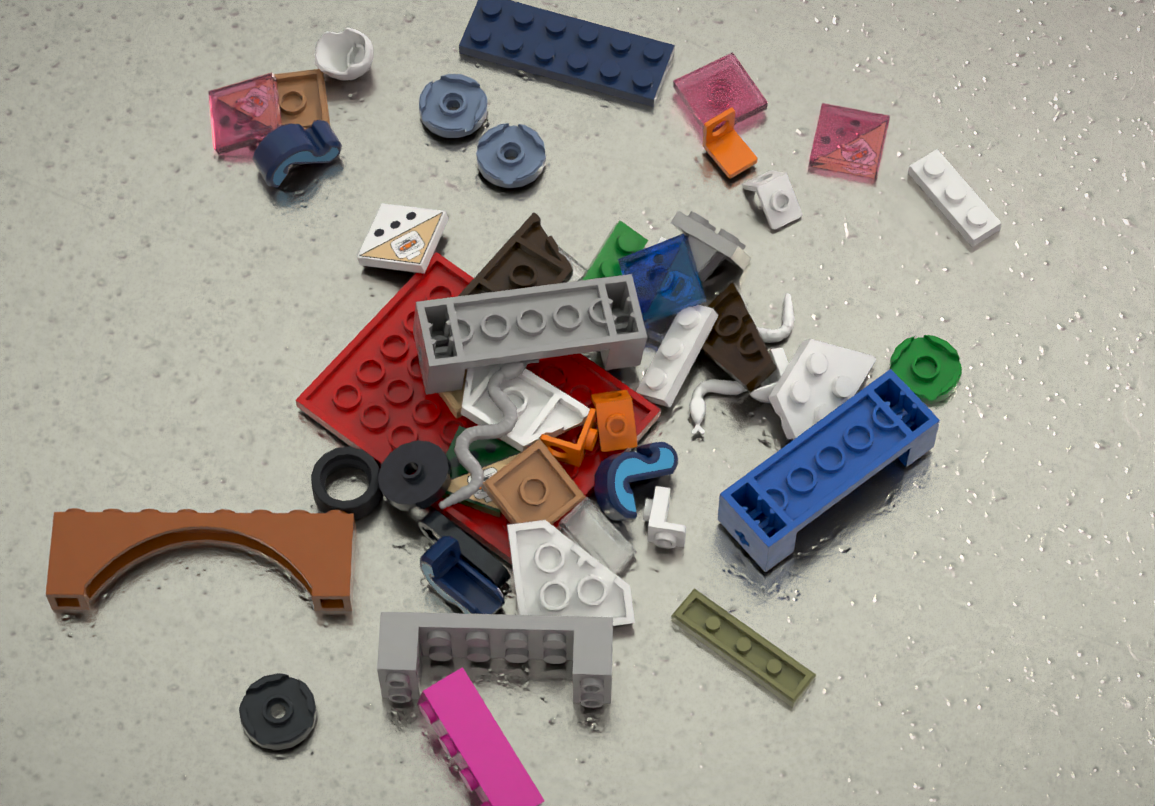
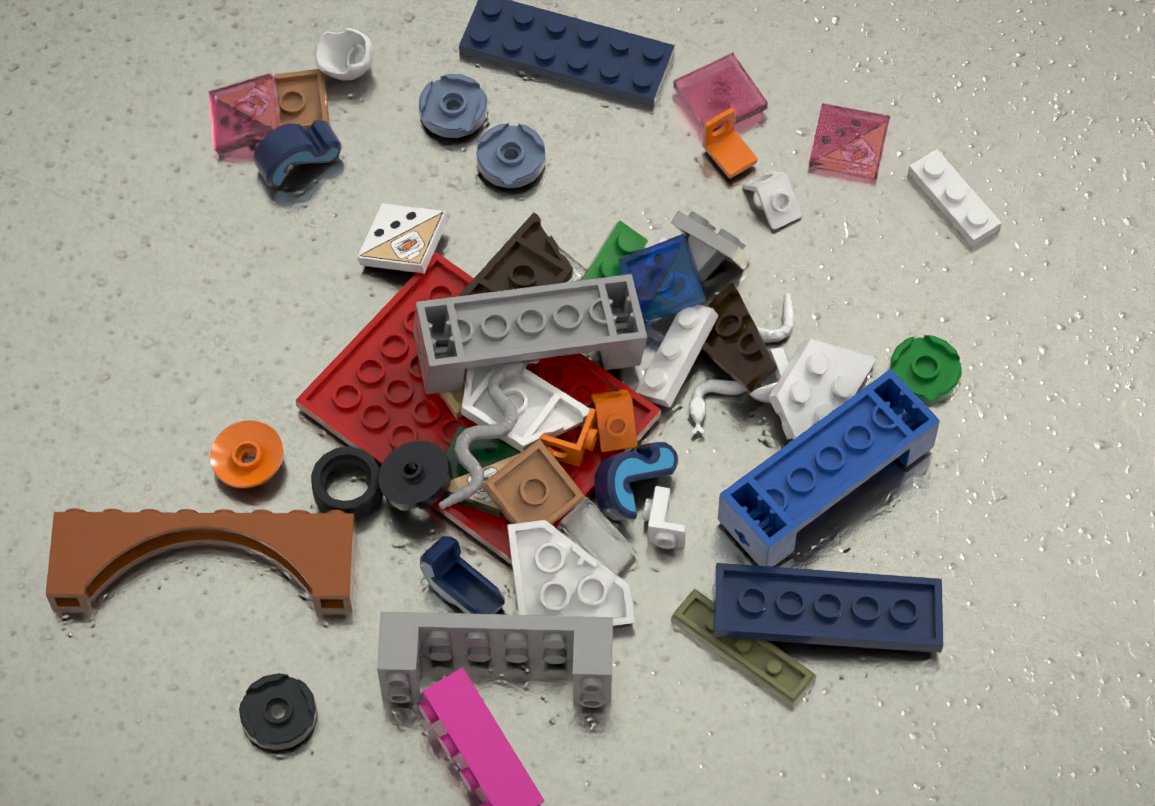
(244, 441): none -> orange dish
(436, 525): black beam -> none
(828, 607): none -> dark blue plate

